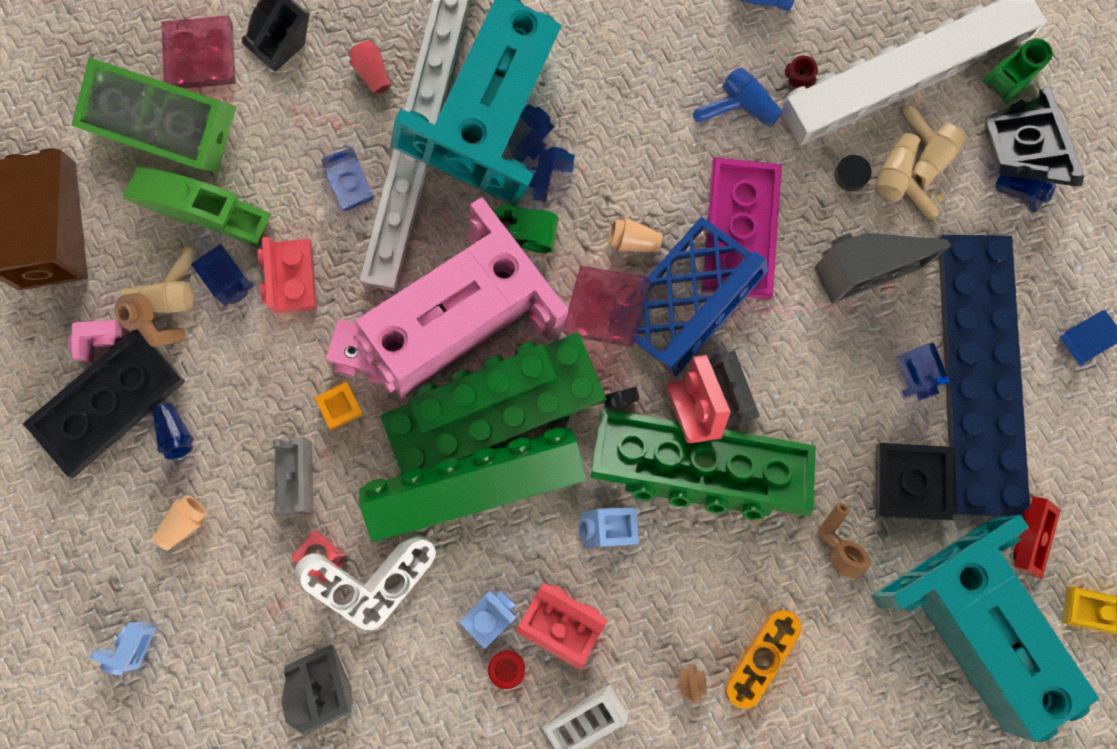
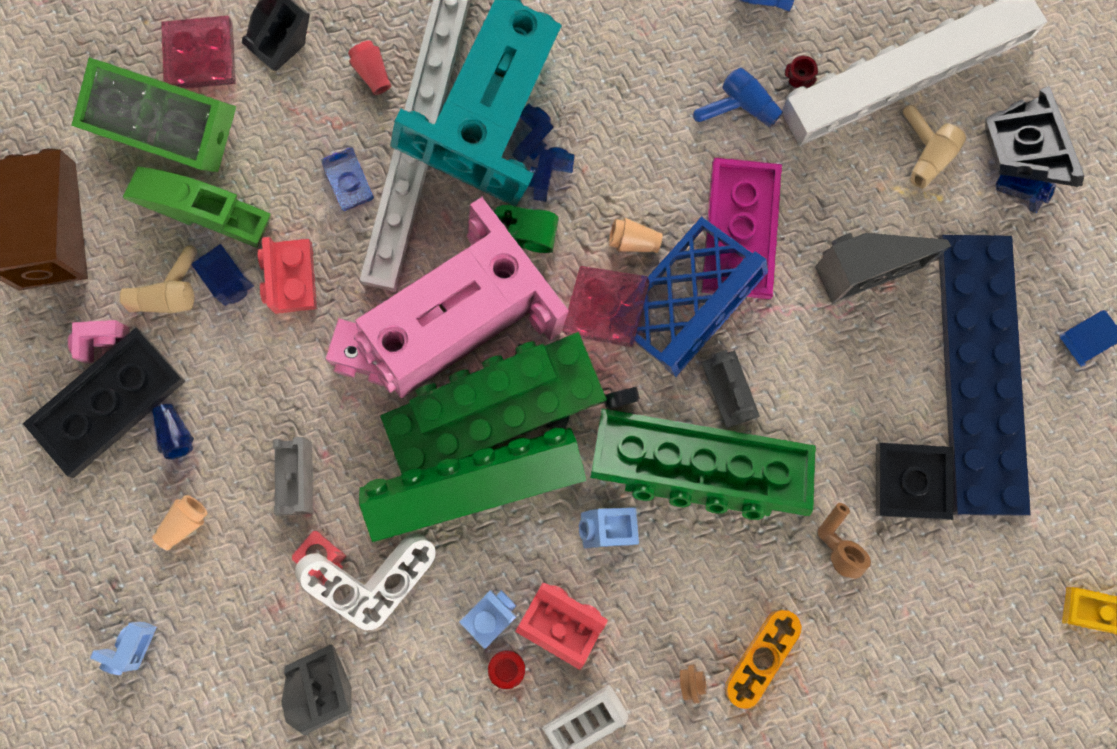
(136, 312): medium nougat plate -> none
(339, 406): light orange plate -> none
(699, 402): coral bracket -> none
(852, 173): black tile -> none
(896, 175): tan piece -> none
(923, 371): clear blue bracket -> none
(996, 631): teal brick -> none
(1017, 71): green piece -> none
(1036, 541): red plate -> none

